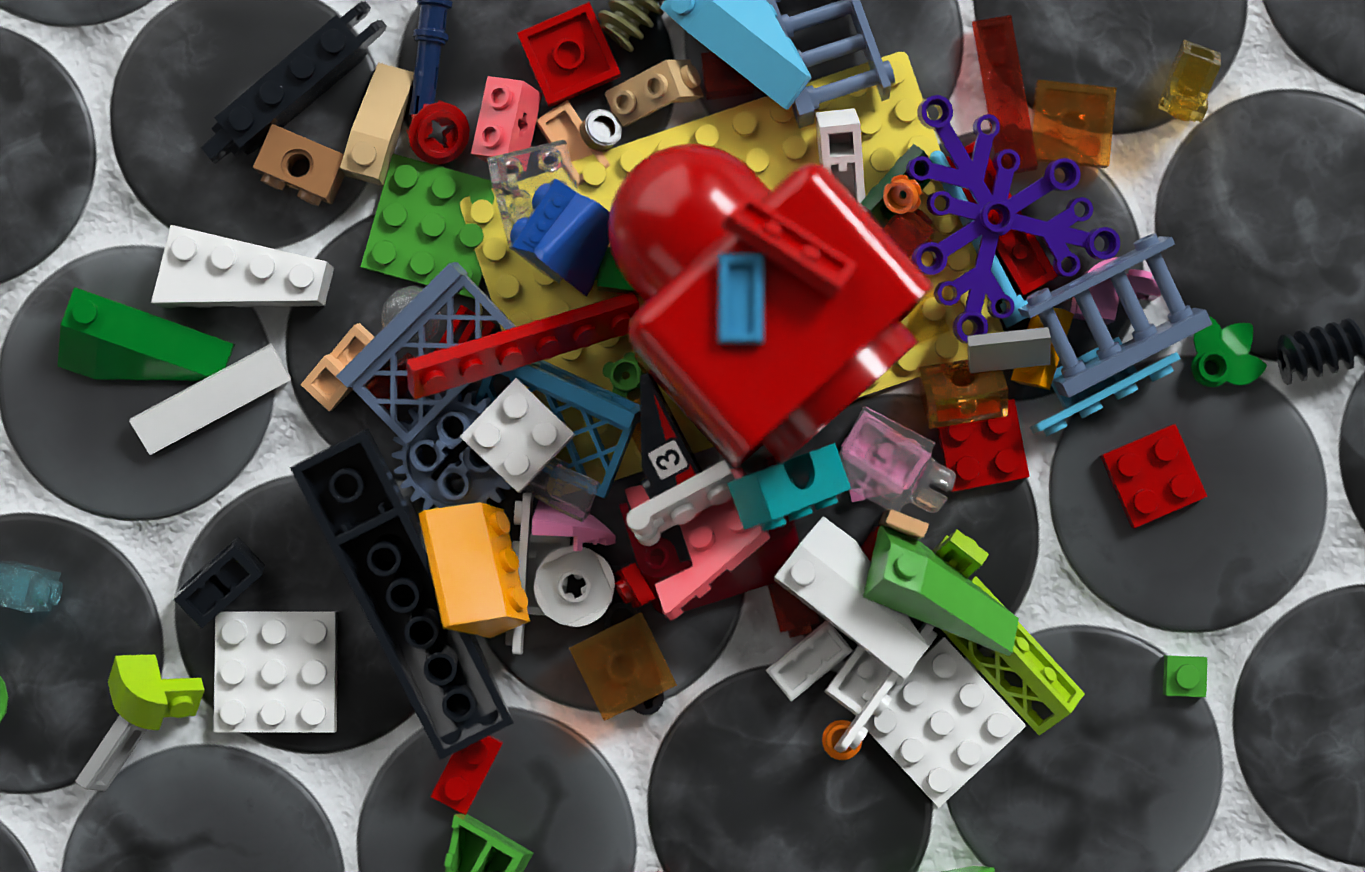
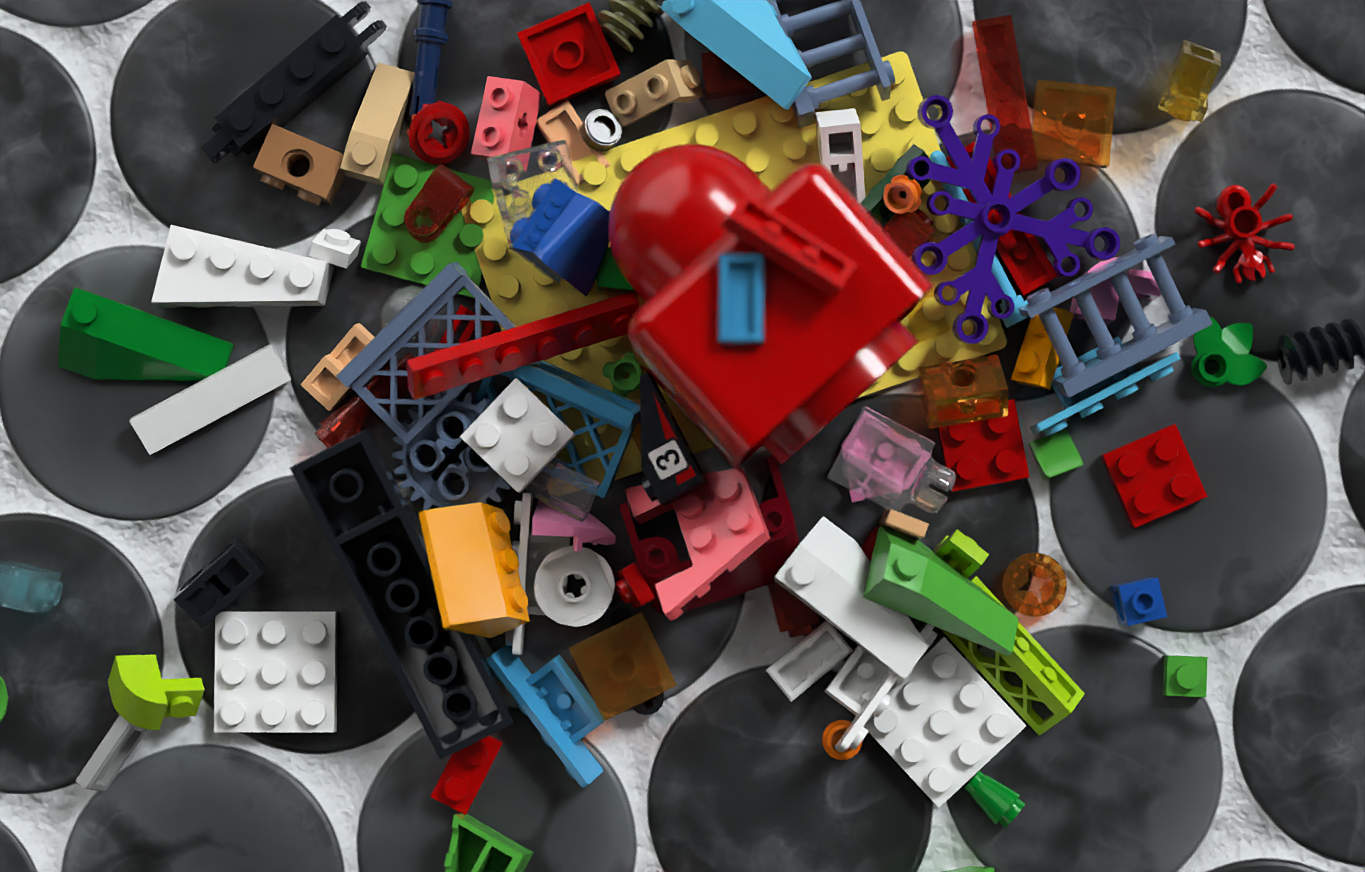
(335, 247): none -> white plate
(343, 422): none -> clear red cone
(442, 199): none -> clear red piece
(556, 706): none -> dark azure bracket
(680, 503): white plate -> none
(790, 488): teal arch -> none
(995, 799): none -> green cone
(1009, 350): light grey tile -> none
(1050, 594): none -> clear orange gear
(1055, 454): none -> bright green slope
(1138, 601): none -> blue brick
(1242, 224): none -> red animal

